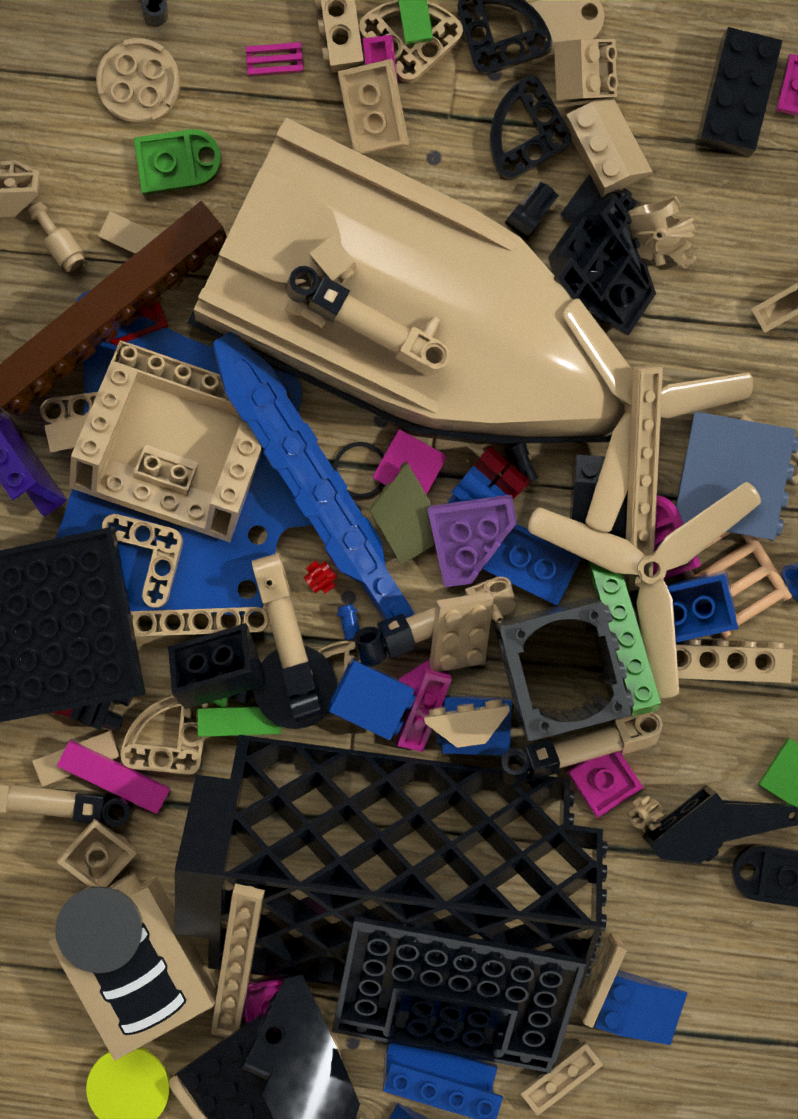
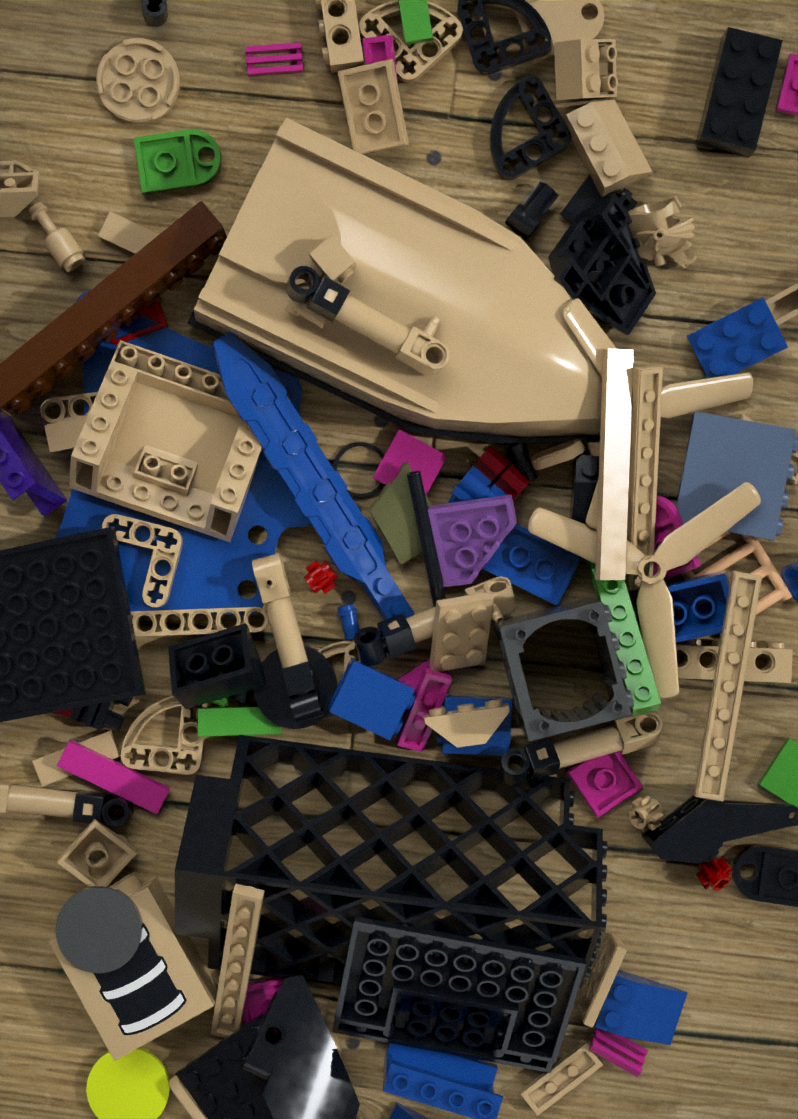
(426, 536): none -> black piece
(557, 454): none -> tan tile
(614, 464): none -> tile
(619, 1046): none -> dark pink tile
(714, 874): none -> red gear
(727, 686): none -> tan tile
(737, 340): none -> blue plate

